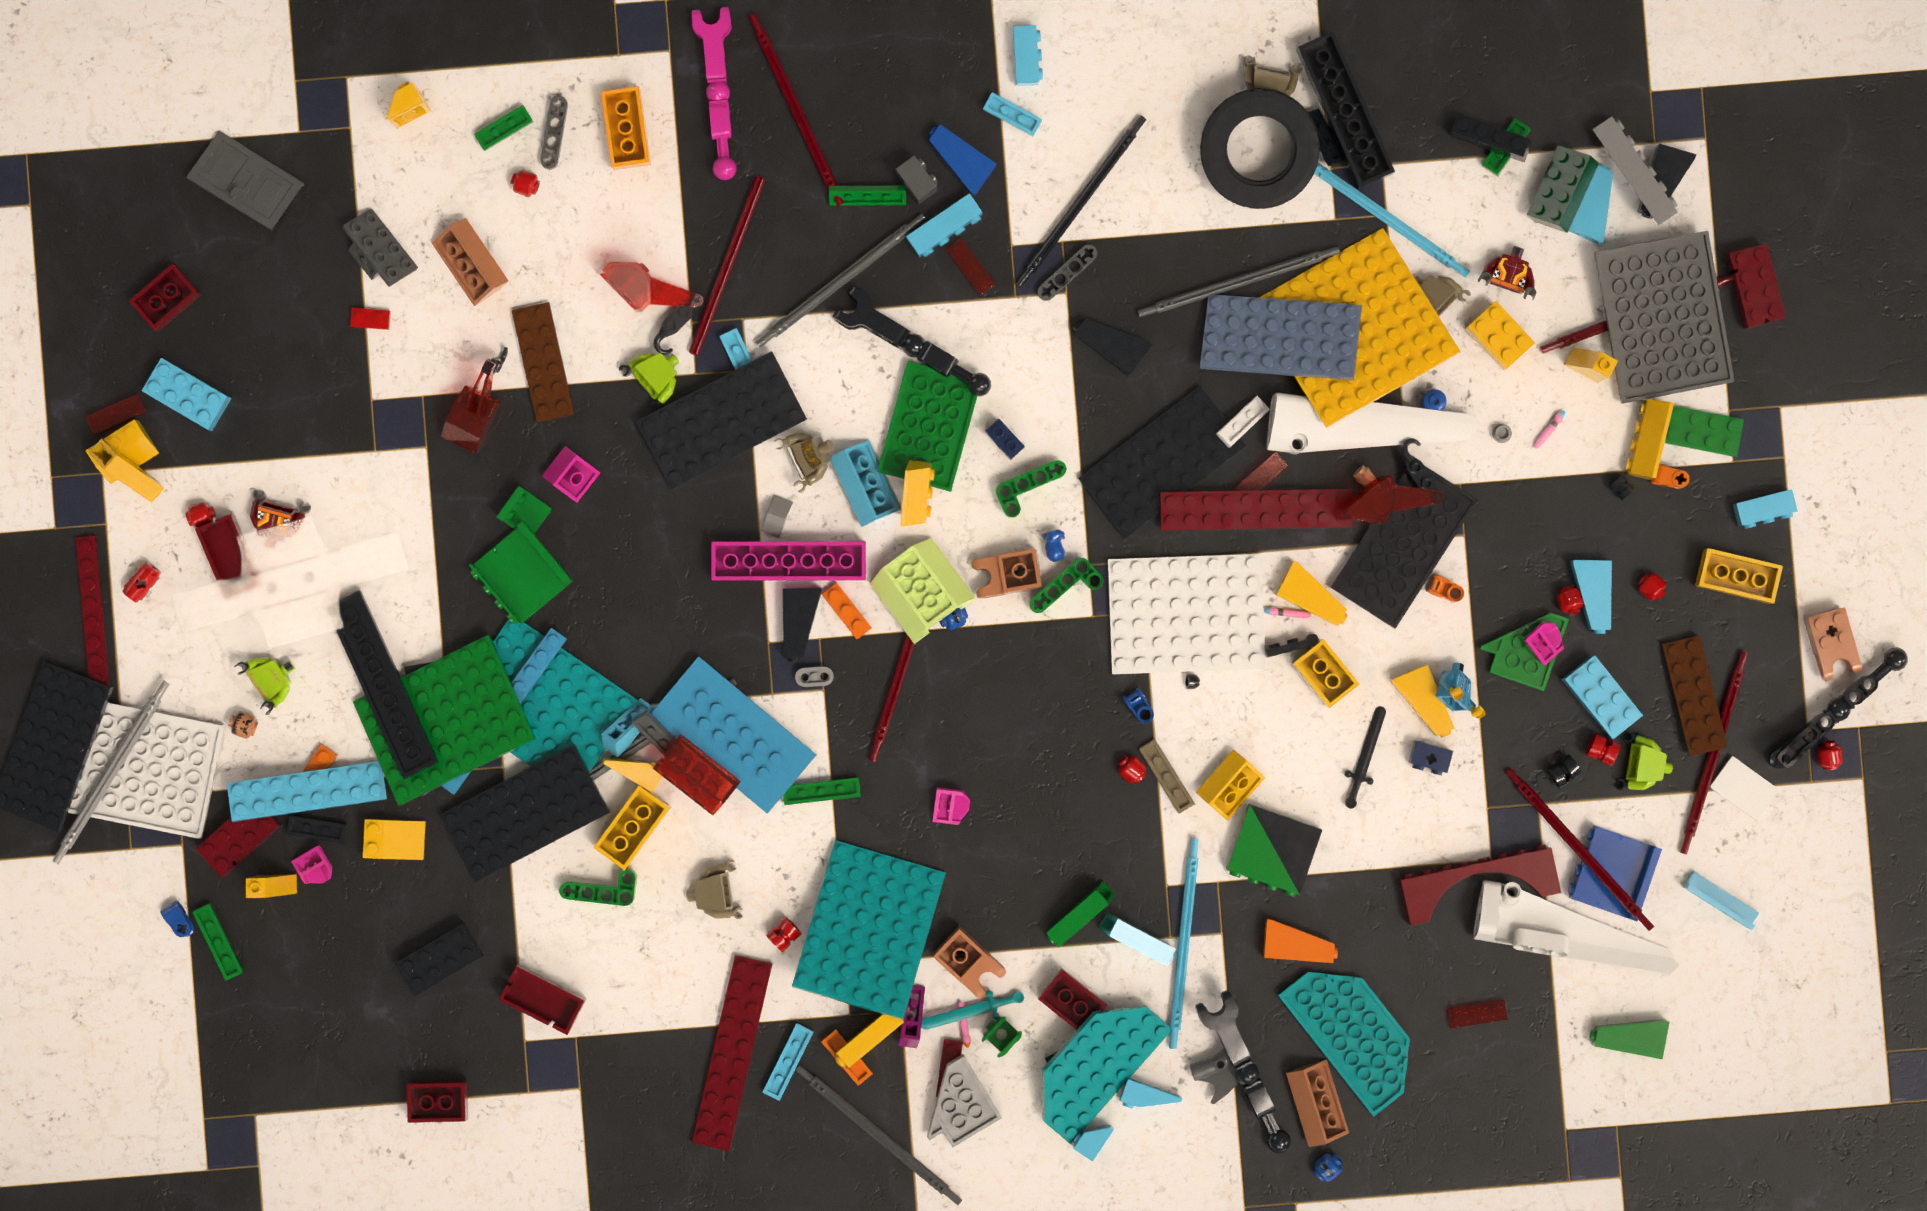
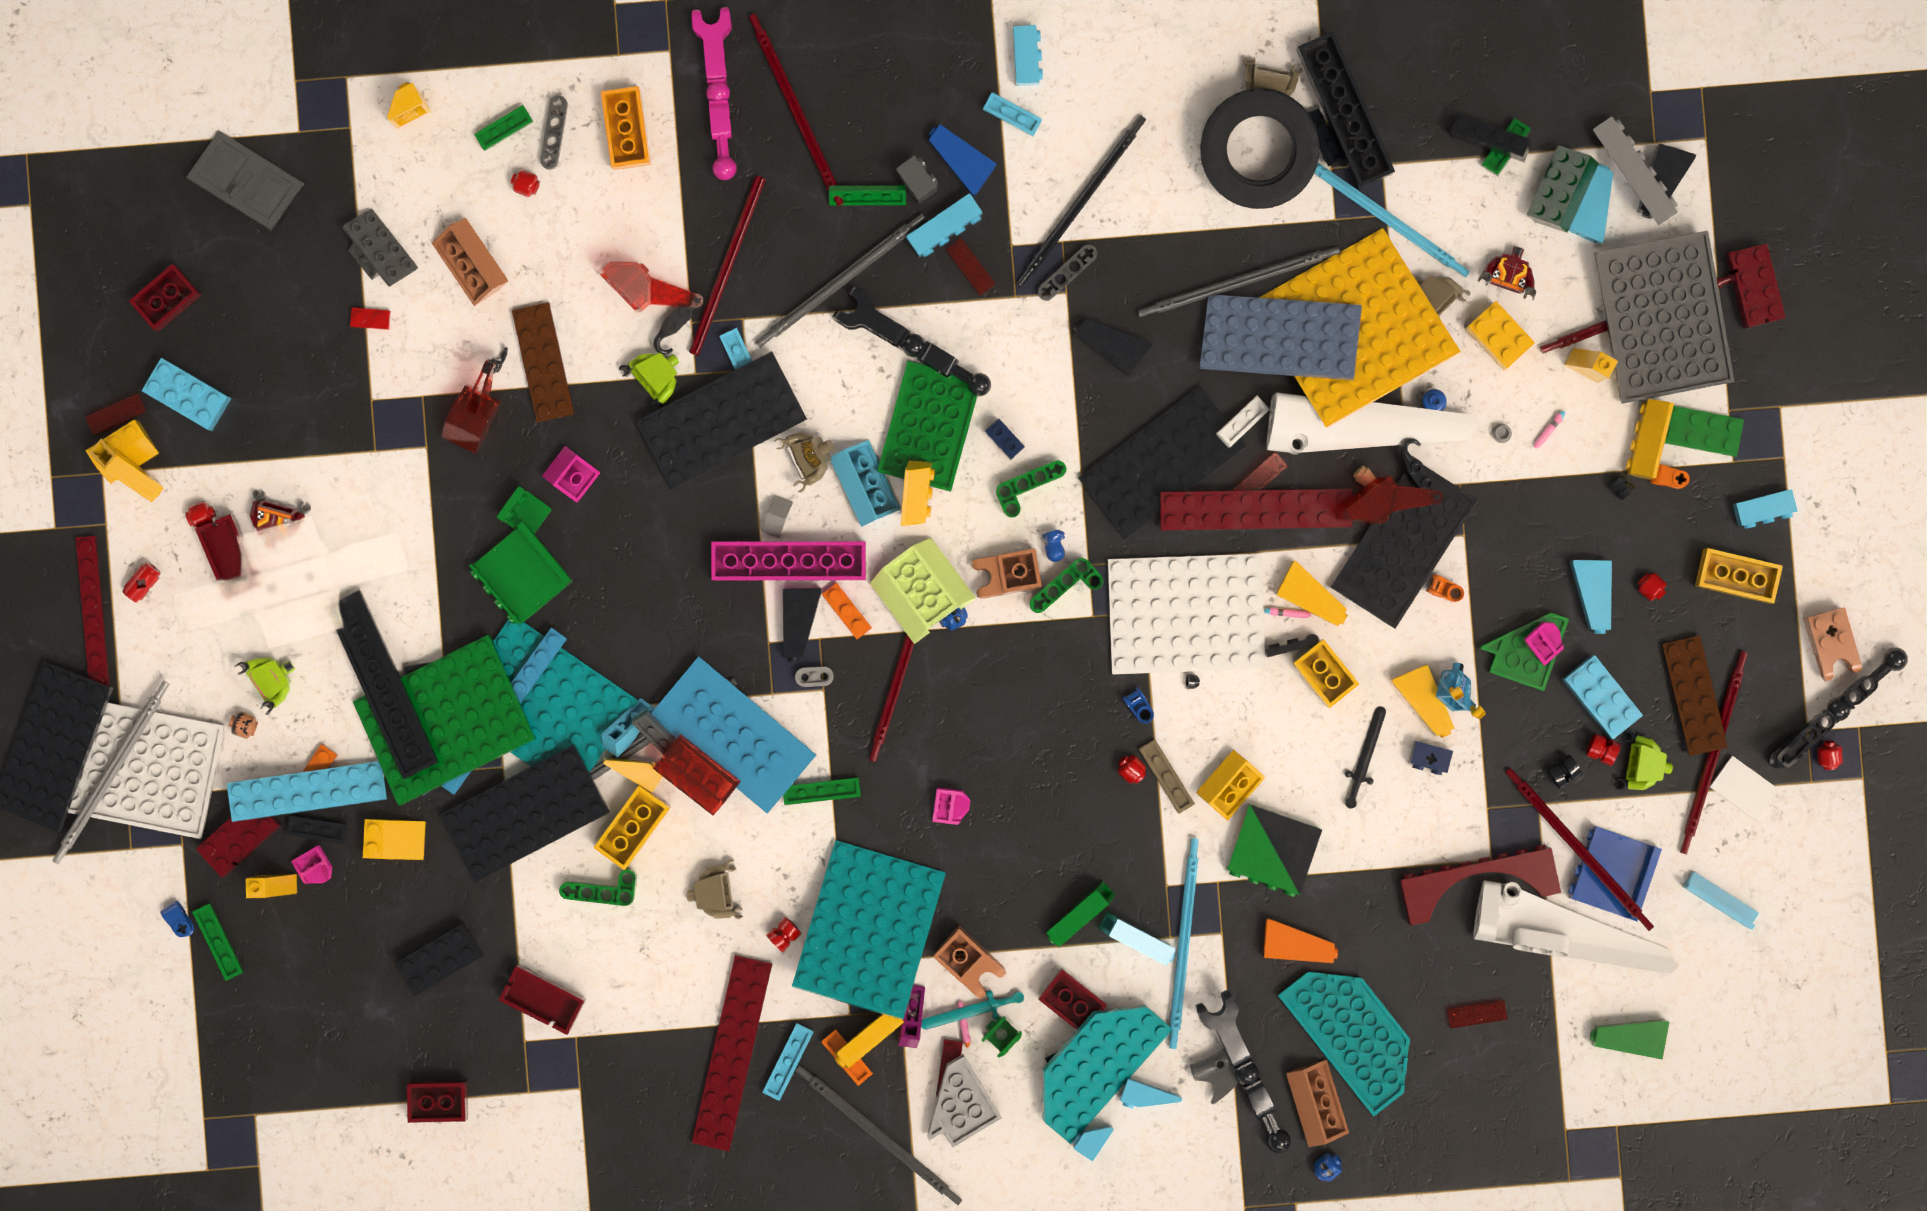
(1570, 600): red head -> none

